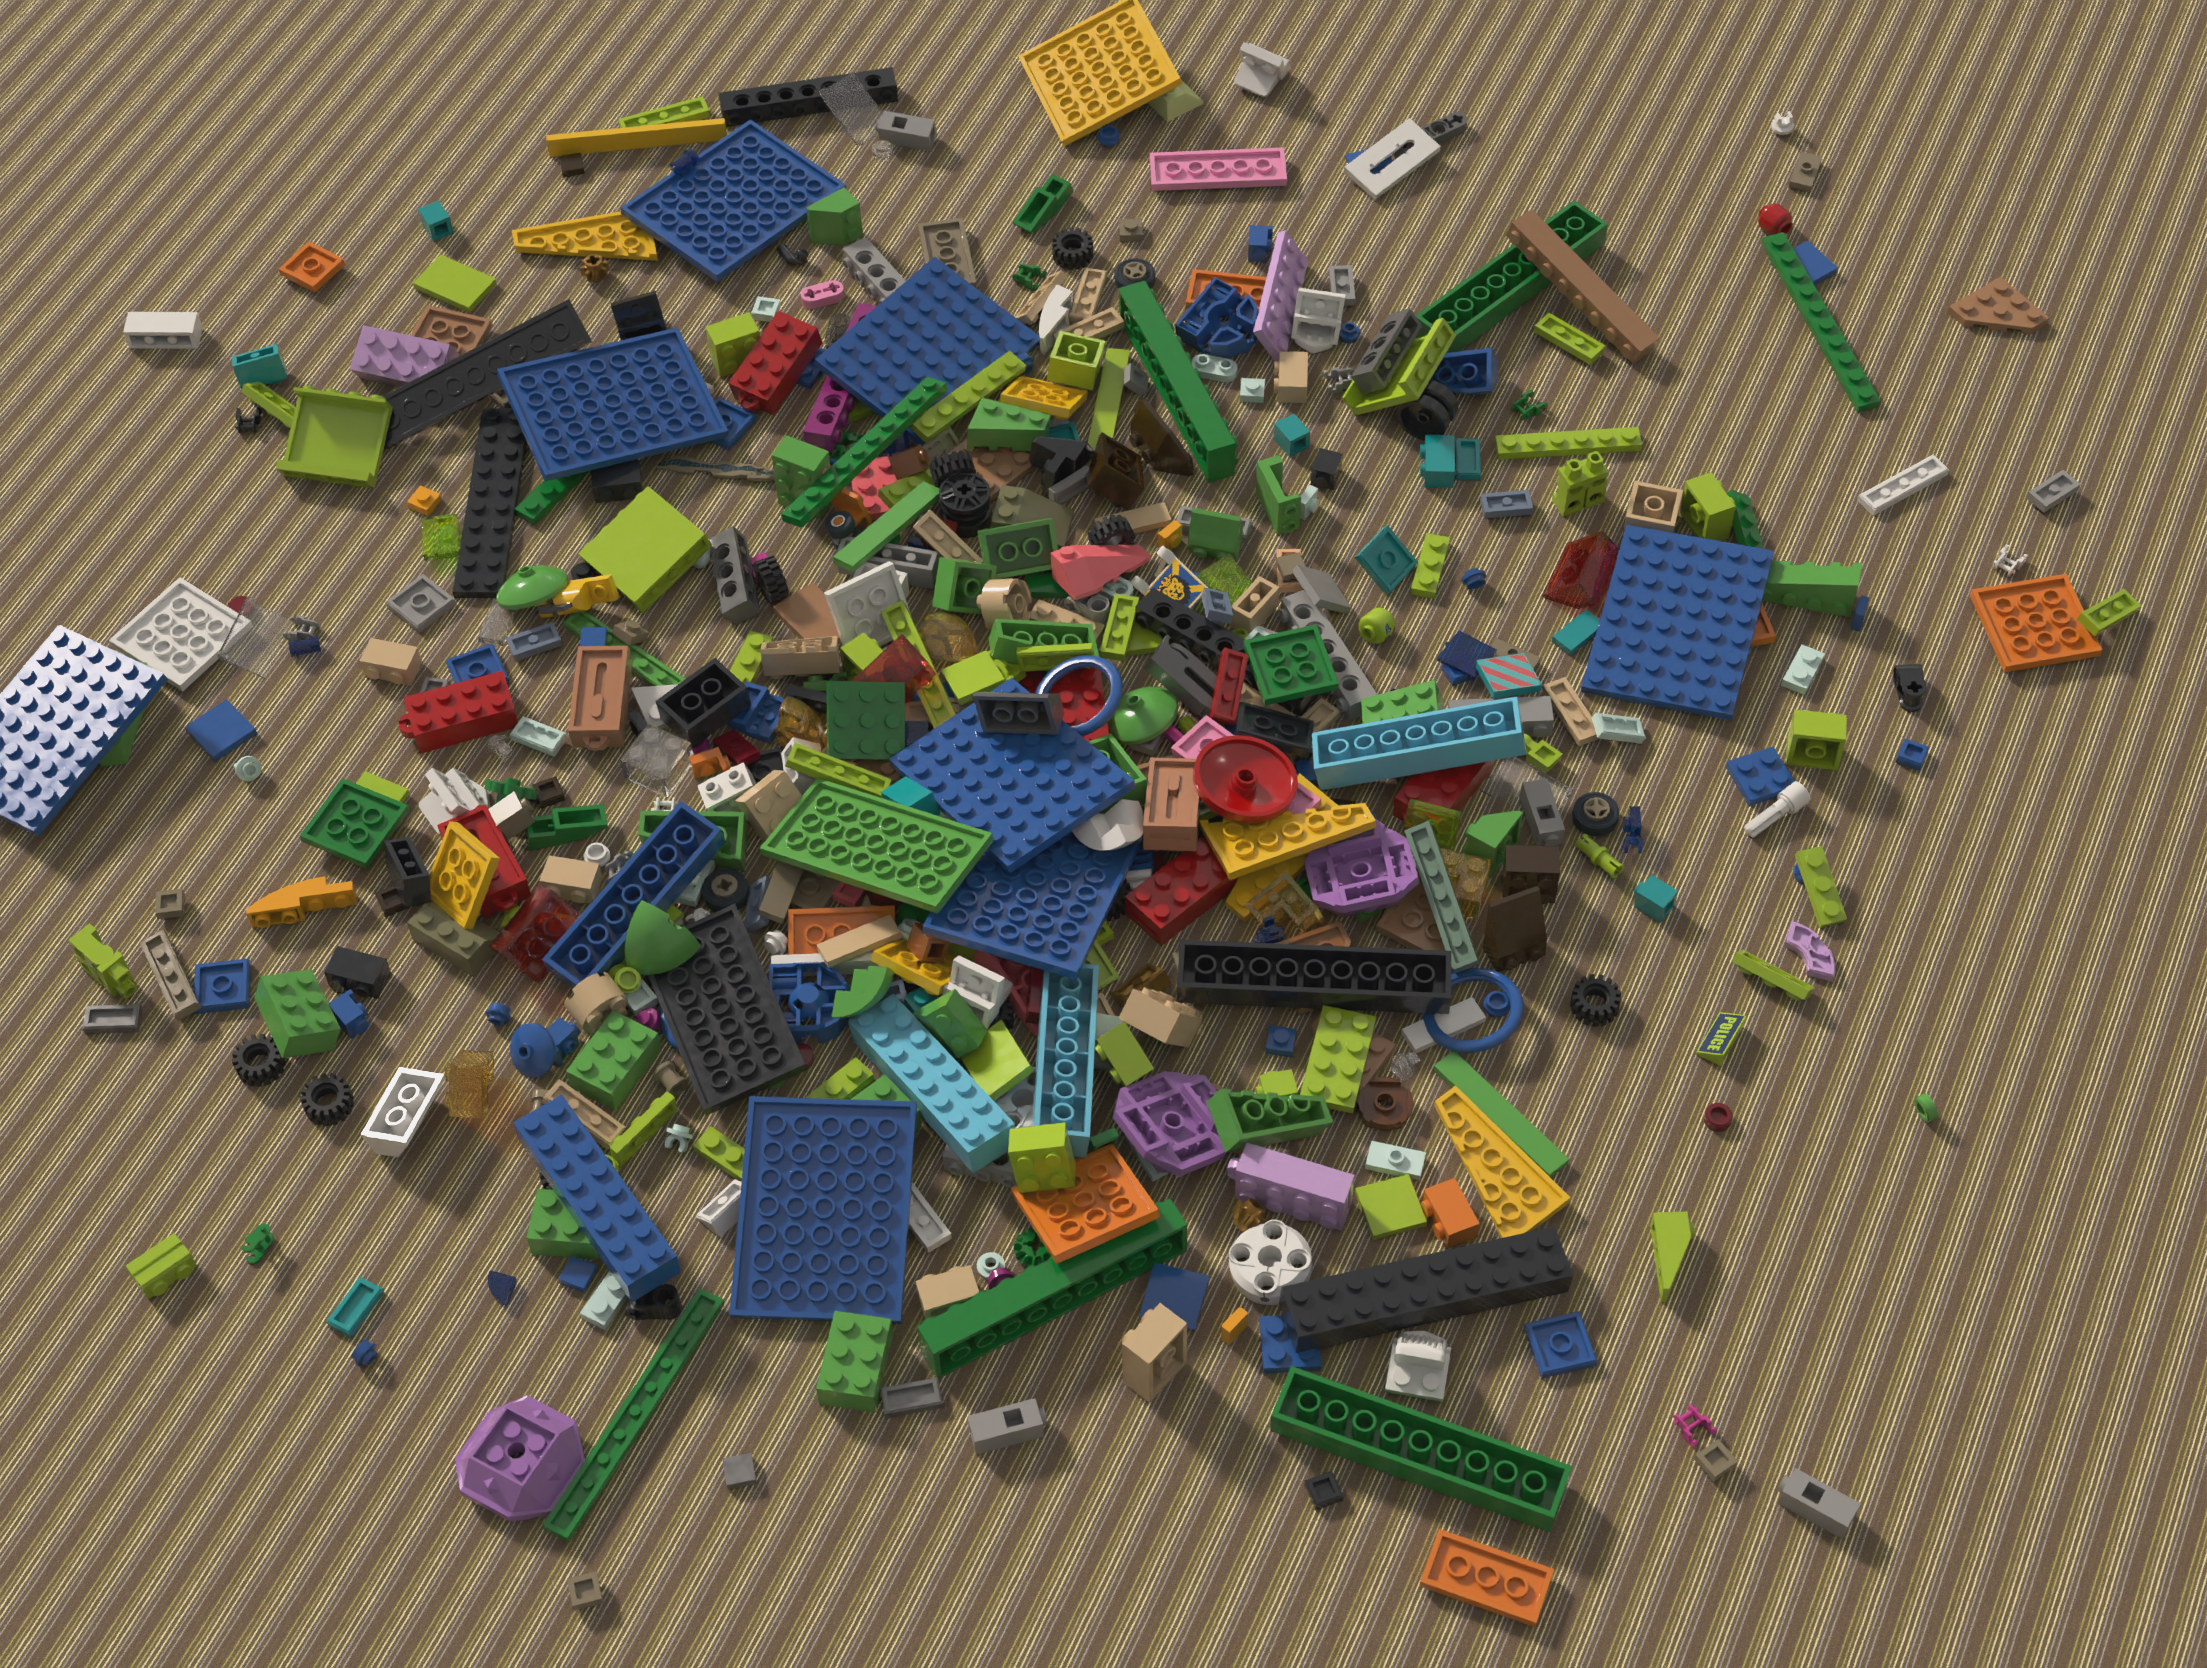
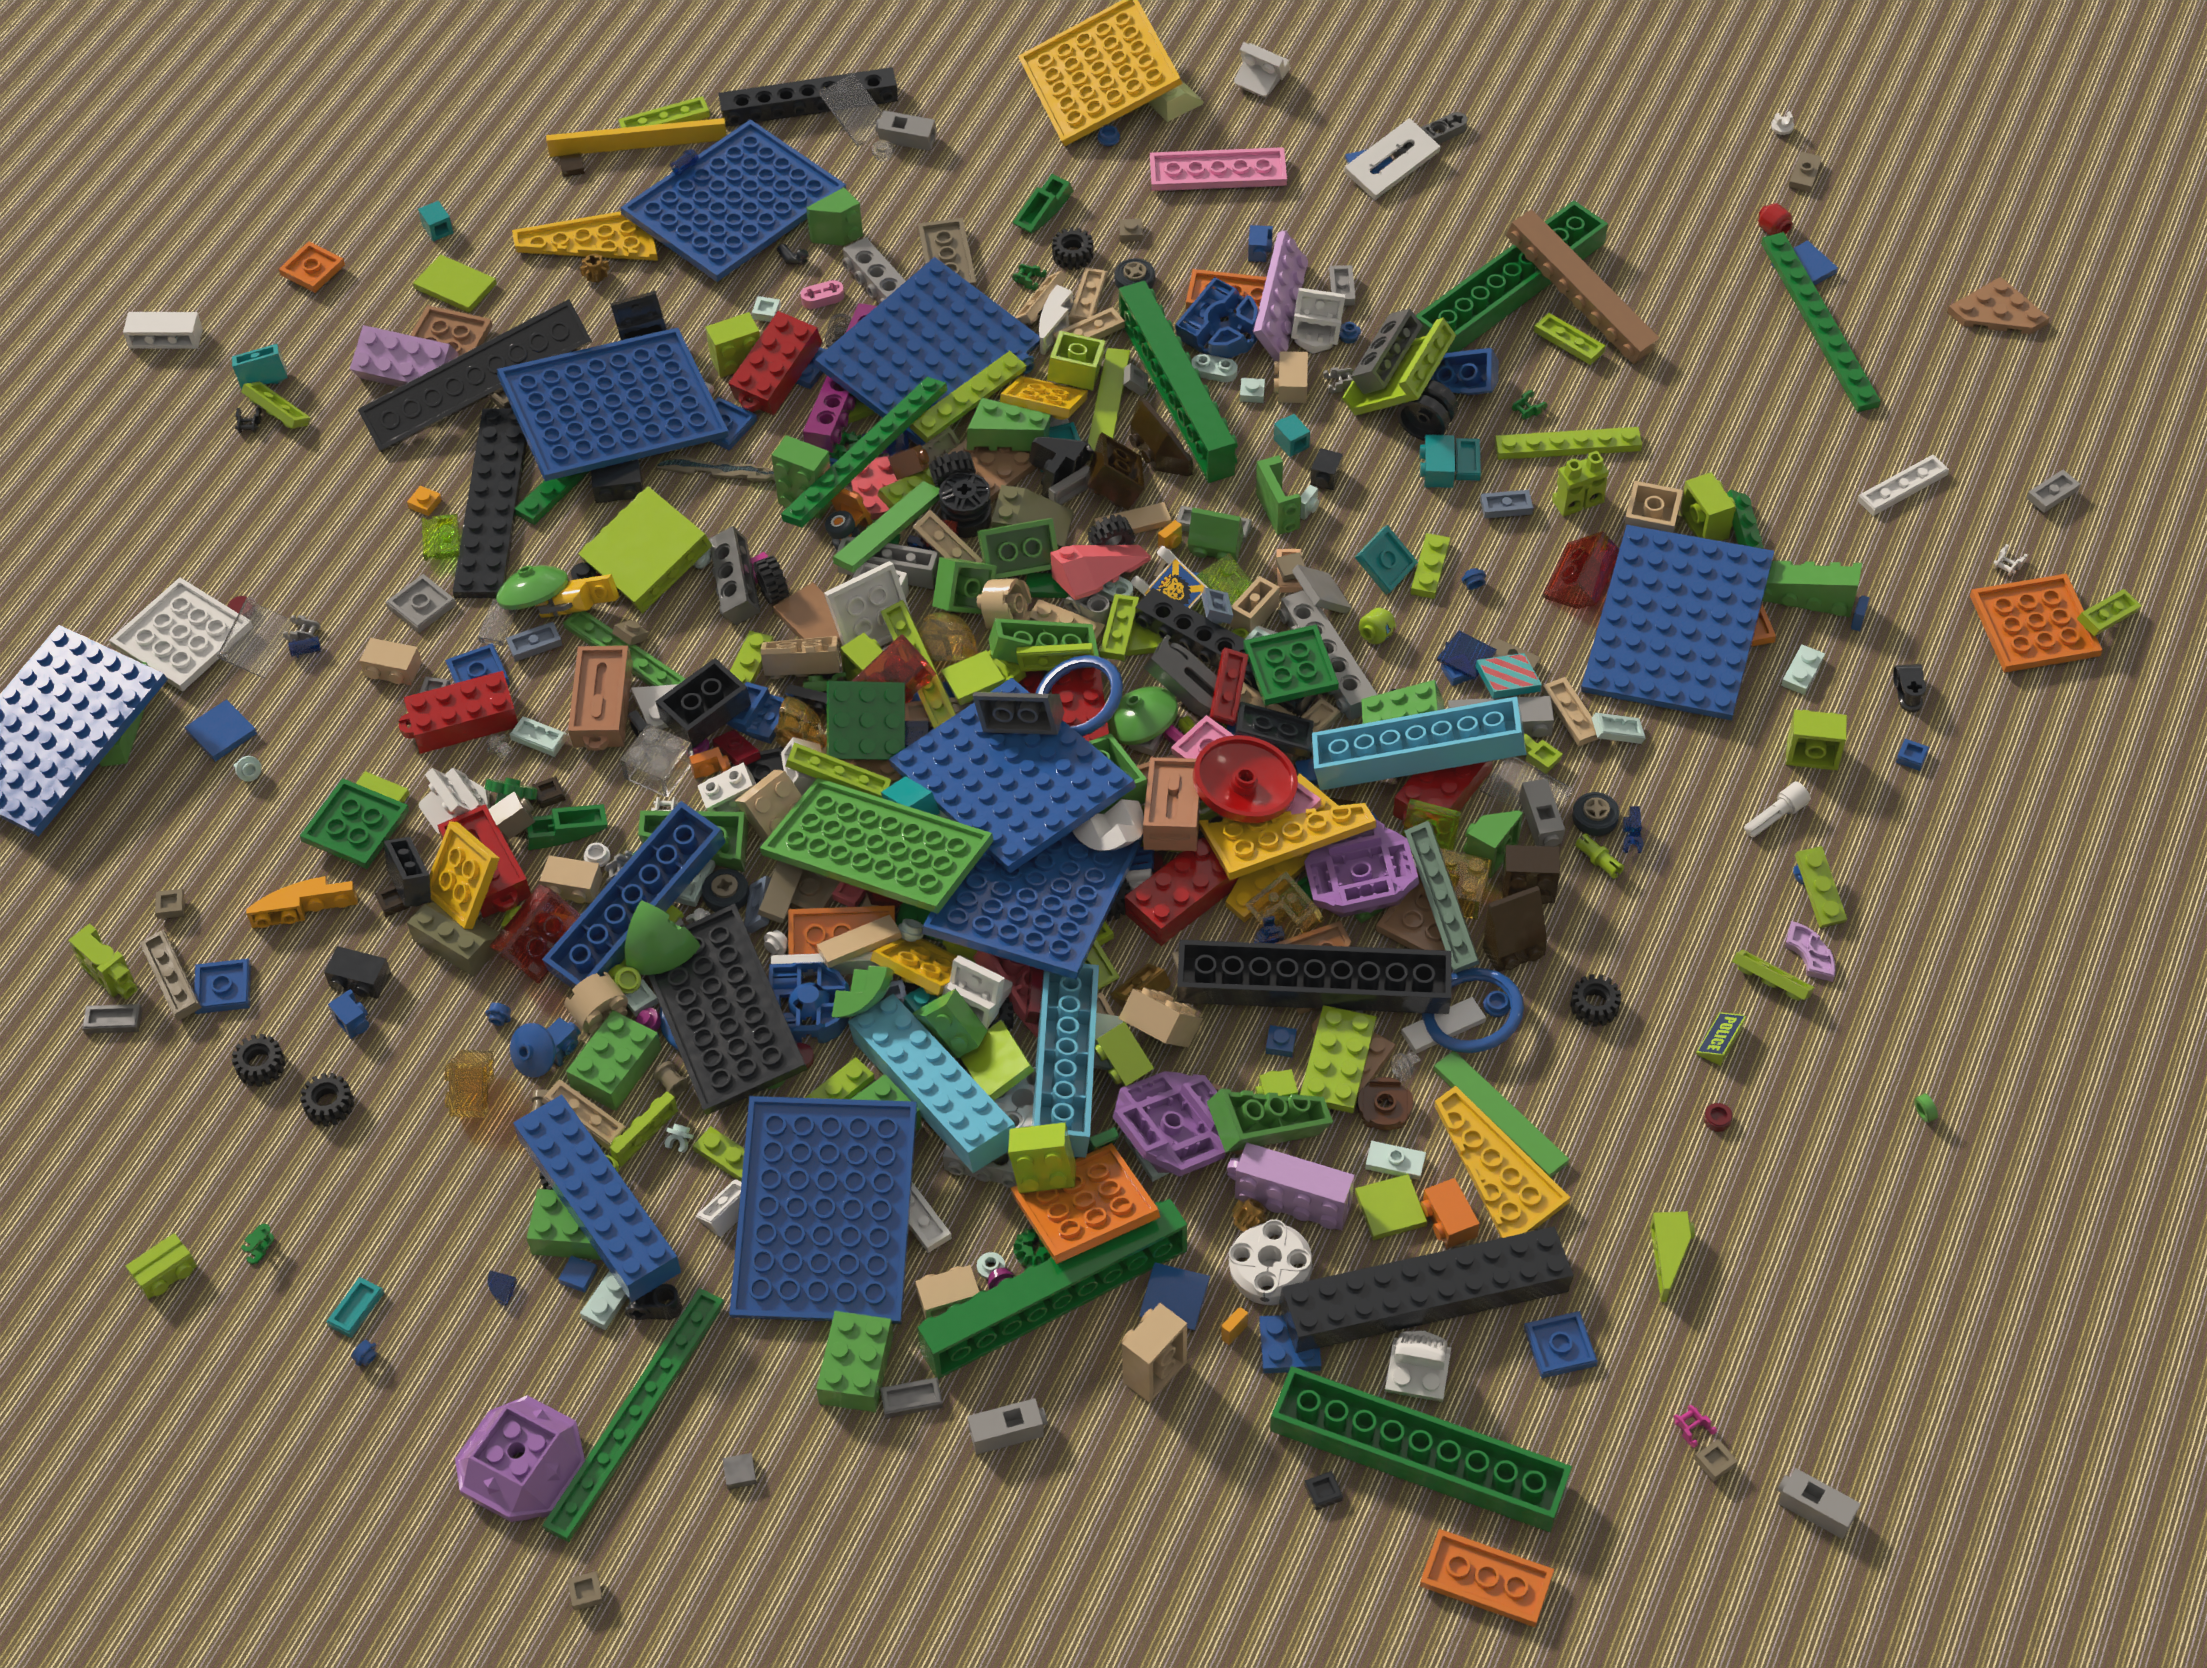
(297, 1013): bright green brick -> none
(336, 437): lime panel -> none
(401, 1110): white slope -> none
(593, 636): blue tile -> none
(926, 947): dark orange brick -> none
(1577, 632): teal tile -> none
(1655, 898): teal brick -> none
(1759, 775): blue plate -> none

